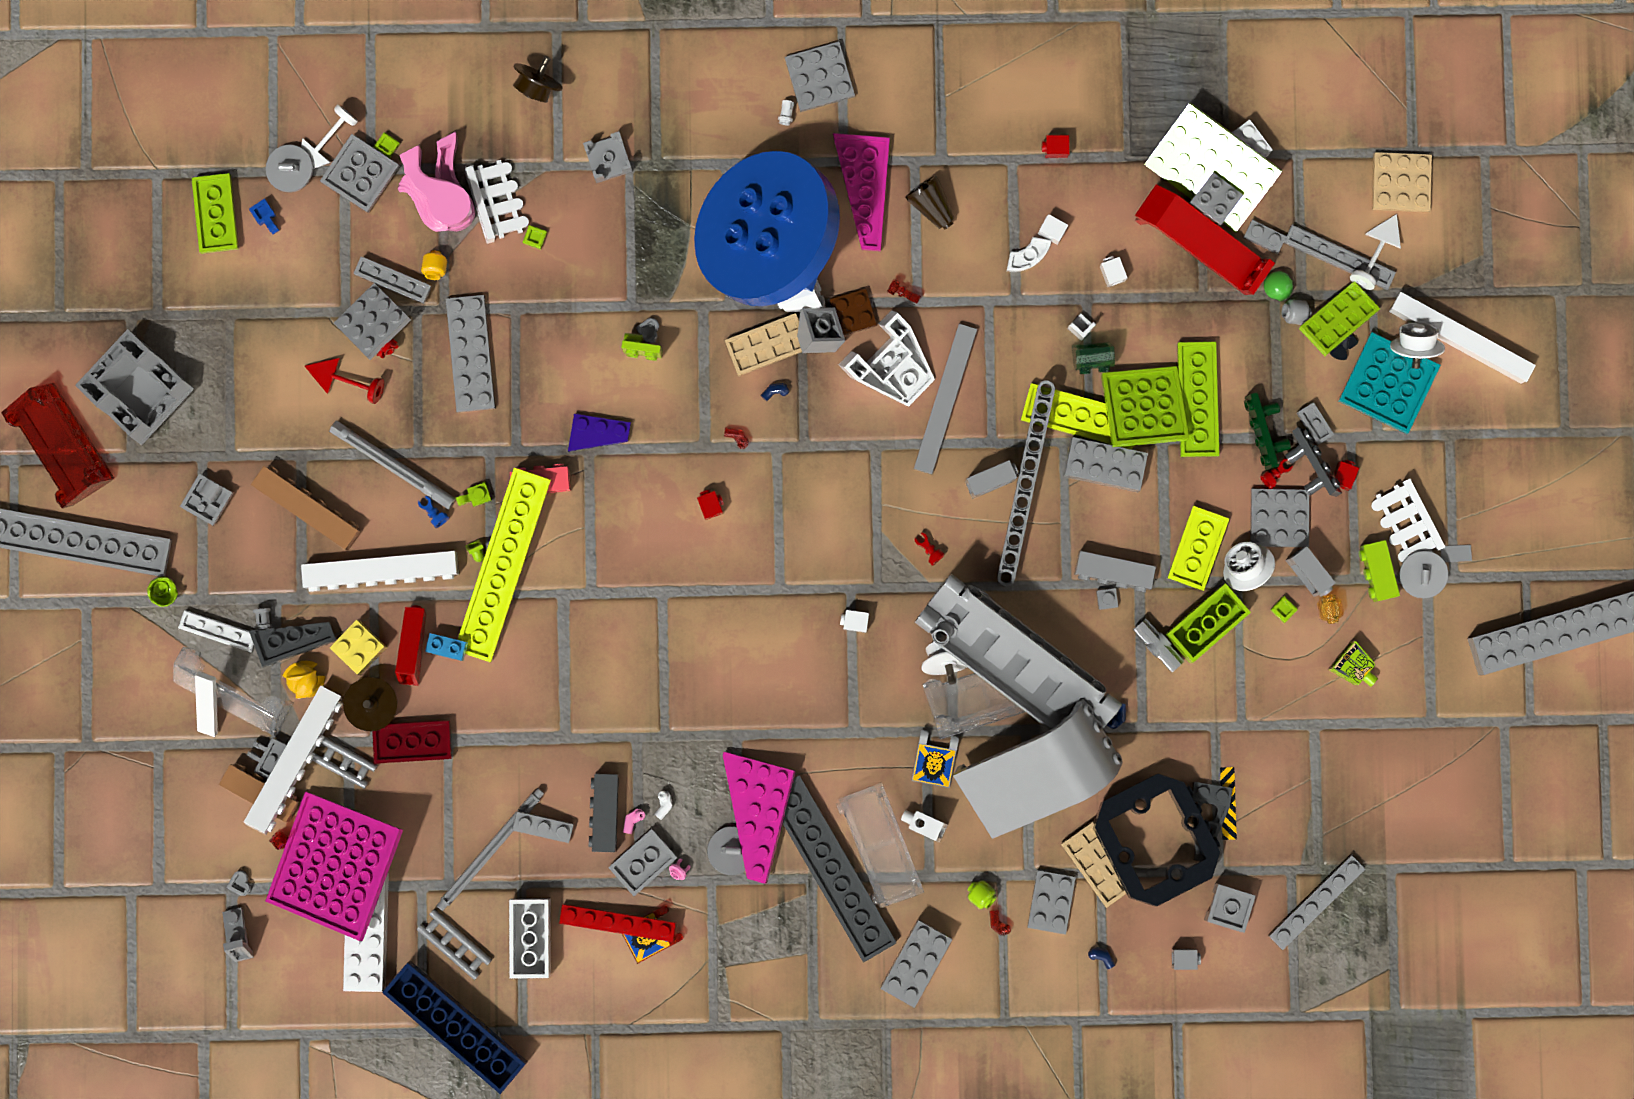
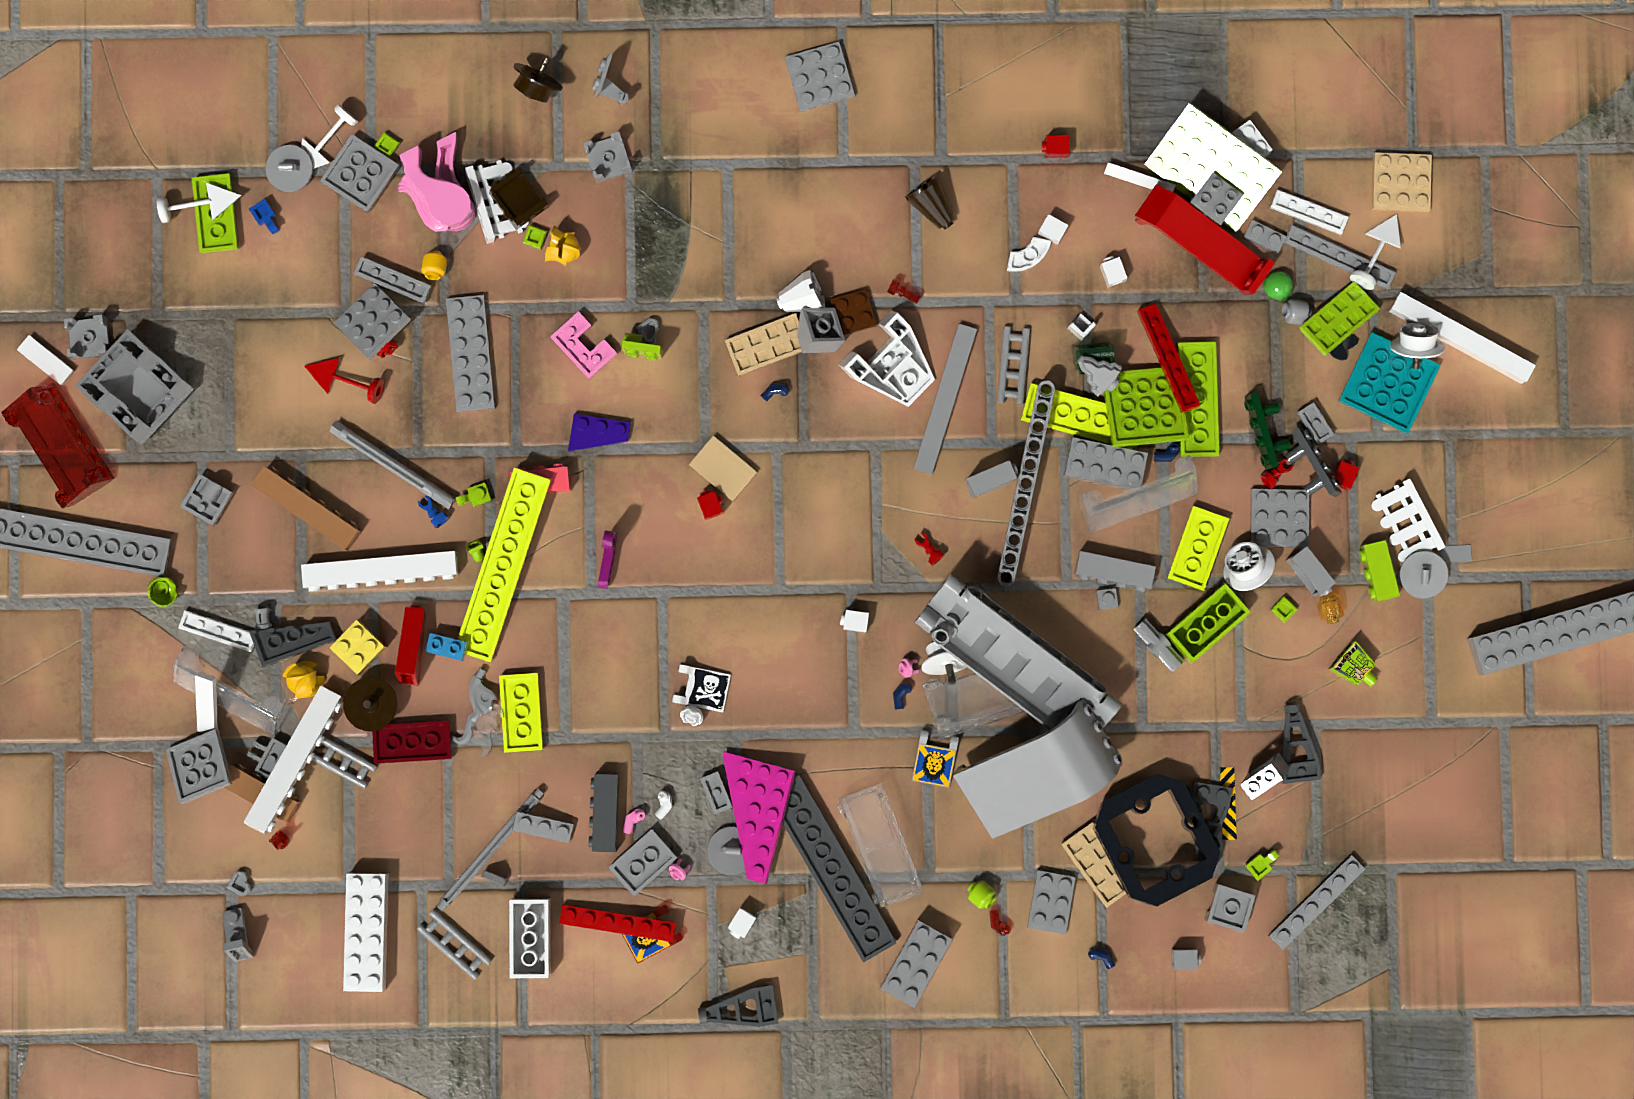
(45, 360): none -> white tile
(88, 337): none -> light grey panel
(199, 766): none -> light grey plate
(218, 198): none -> white piece
(334, 866): dark pink plate -> none
(455, 1027): dark blue brick -> none
(484, 715): none -> piece
(494, 878): none -> light grey tile
(517, 198): none -> dark brown panel
(521, 712): none -> neon yellow plate
(563, 247): none -> yellow helmet
(587, 361): none -> bright pink plate
(605, 87): none -> light grey plate
(609, 545): none -> magenta beam
(692, 715): none -> white plate
(704, 689): none -> flag
(716, 792): none -> light grey plate
(723, 468): none -> tan tile
(738, 435): clear red arm -> none
(741, 923): none -> white brick
(765, 1007): none -> dark grey plate
(767, 229): blue piece -> none
(786, 113): white pin -> none
(865, 173): dark pink wing -> none
(900, 693): none -> dark blue arm
(905, 667): none -> bright pink plate
(932, 828): white torso -> none
(1022, 357): none -> light grey bar
(1100, 374): none -> light grey rock
(1106, 512): none -> clear windscreen
(1118, 719): dark blue arm -> none
(1136, 177): none -> white sticker
(1168, 358): none -> red plate
(1169, 455): none -> dark blue arm
(1260, 866): none -> lime plate
(1263, 778): none -> window
(1300, 771): none -> dark grey plate
(1309, 212): none -> white tile

